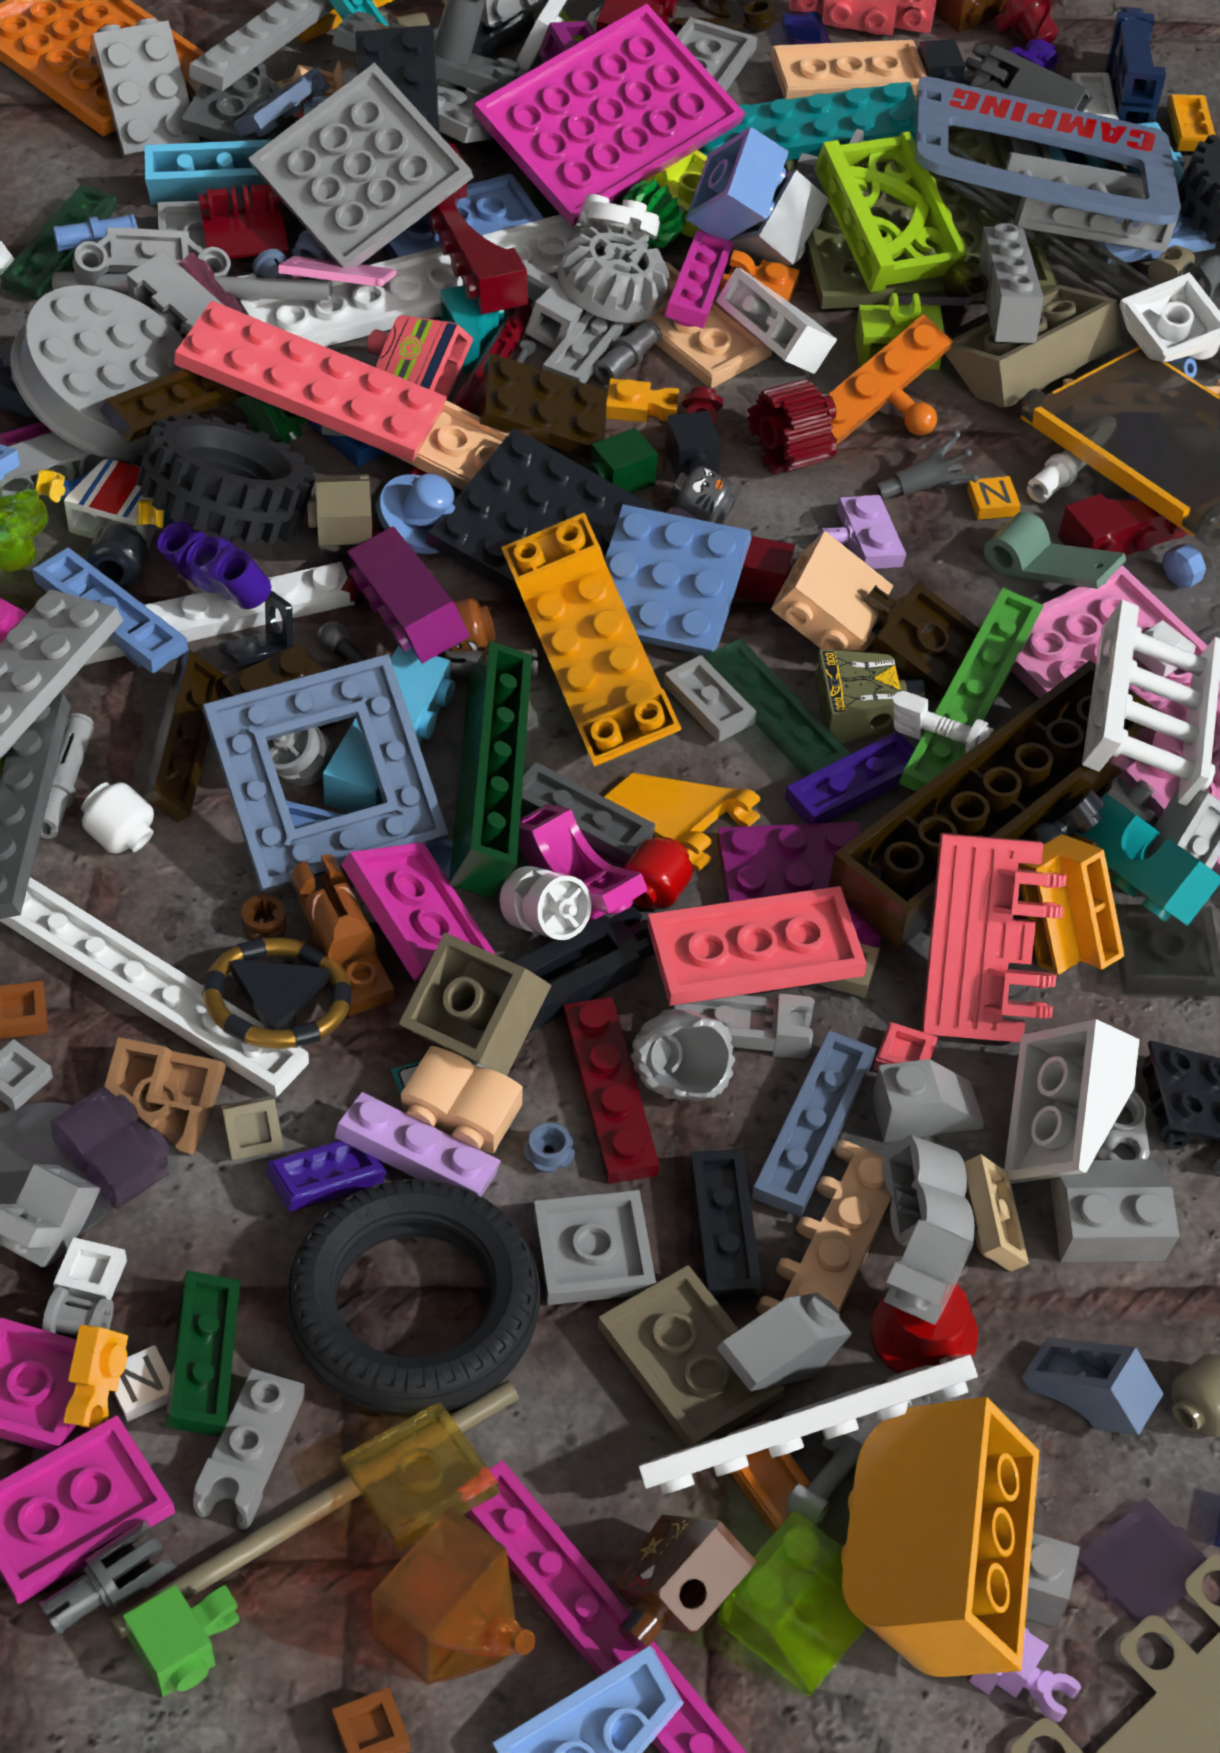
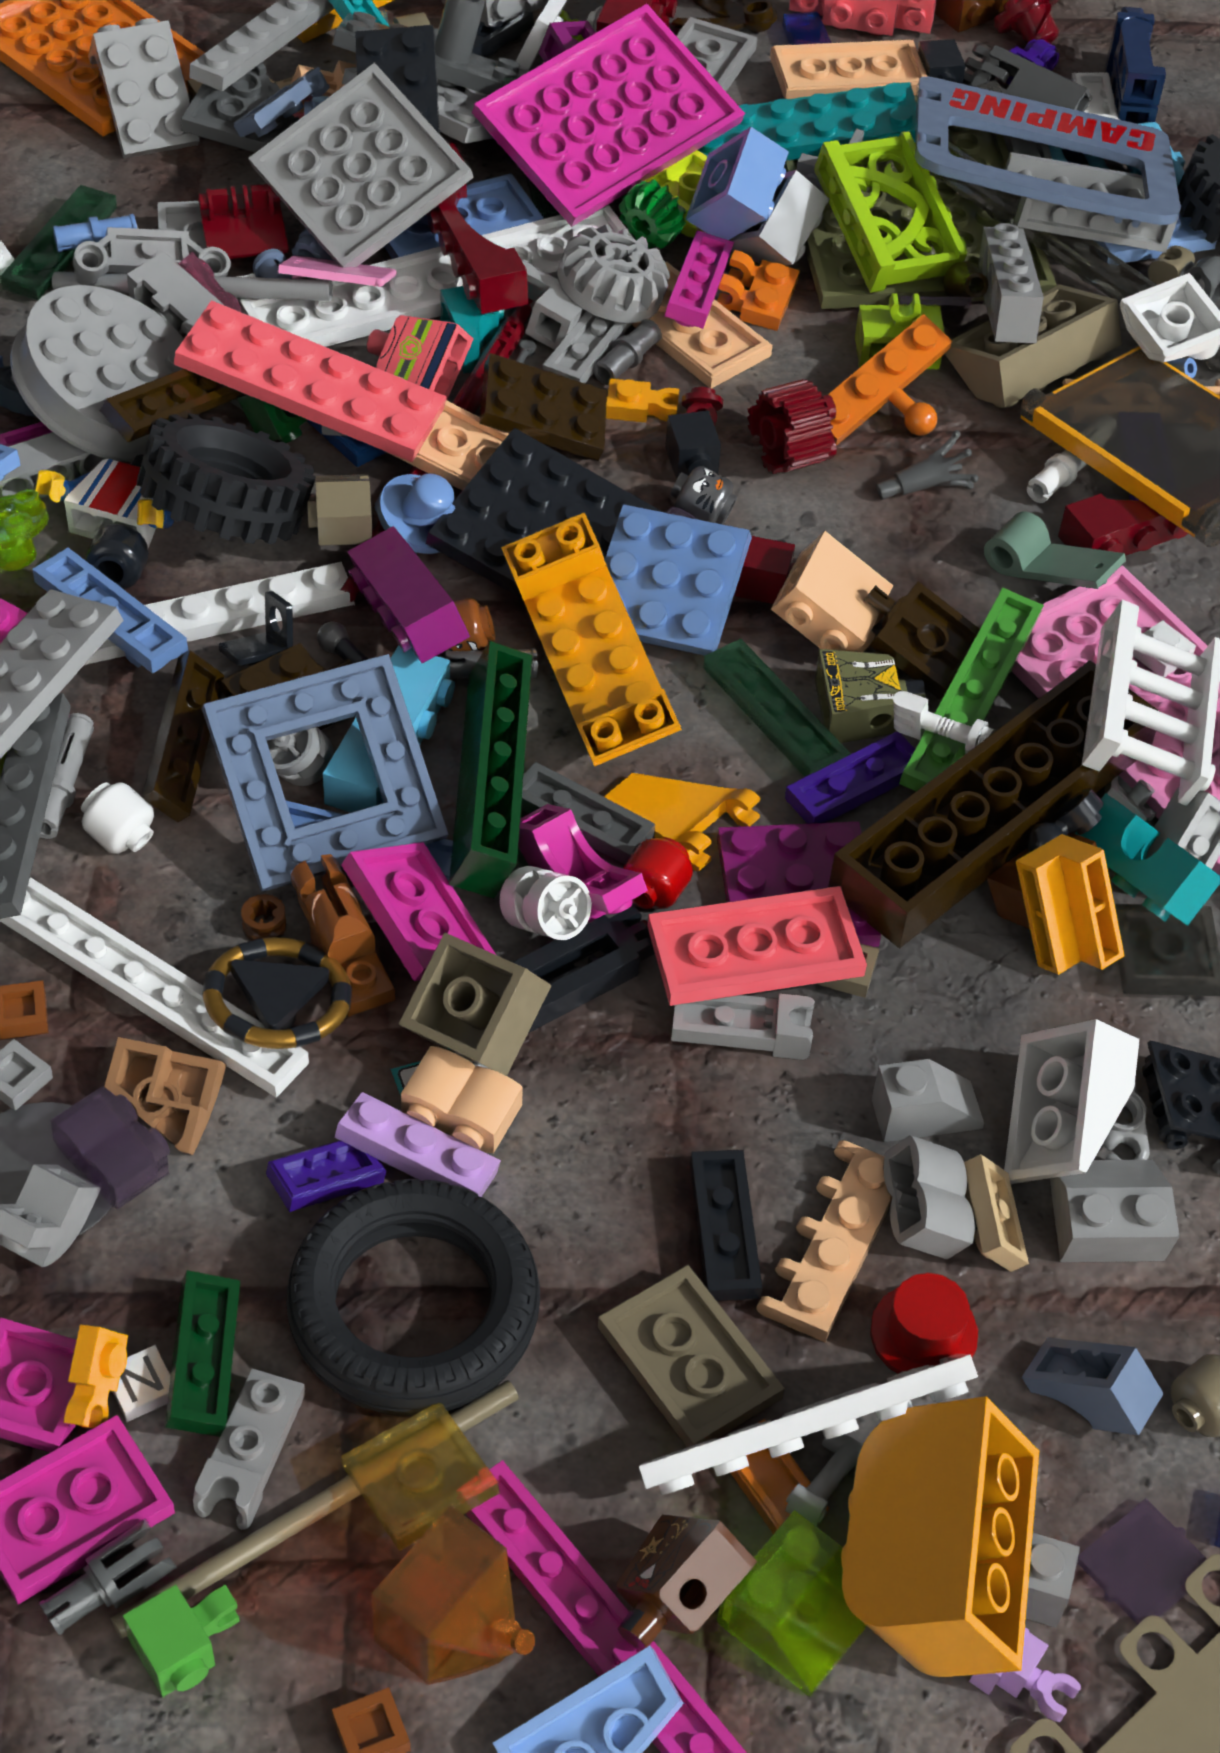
(67, 1312): light grey bush -> none
(91, 1270): white plate -> none
(189, 169): medium azure brick -> none
(214, 565): dark purple piece -> none
(252, 1127): dark tan plate -> none
(553, 1137): sand blue plate -> none
(593, 1247): light grey plate -> none
(610, 1091): dark red plate -> none
(625, 461): dark green brick -> none
(630, 215): white plate -> none
(684, 1055): light grey hair -> none
(709, 698): light grey plate -> none
(776, 321): white slope -> none
(786, 1342): light grey slope -> none
(814, 1124): sand blue plate -> none
(868, 531): lavender plate -> none
(904, 1045): coral tile -> none
(927, 1271): light grey brick -> none
(978, 938): coral hinge -> none
(993, 498): light orange tile -> none
(1184, 565): medium blue tile -> none
(1189, 120): light orange plate -> none

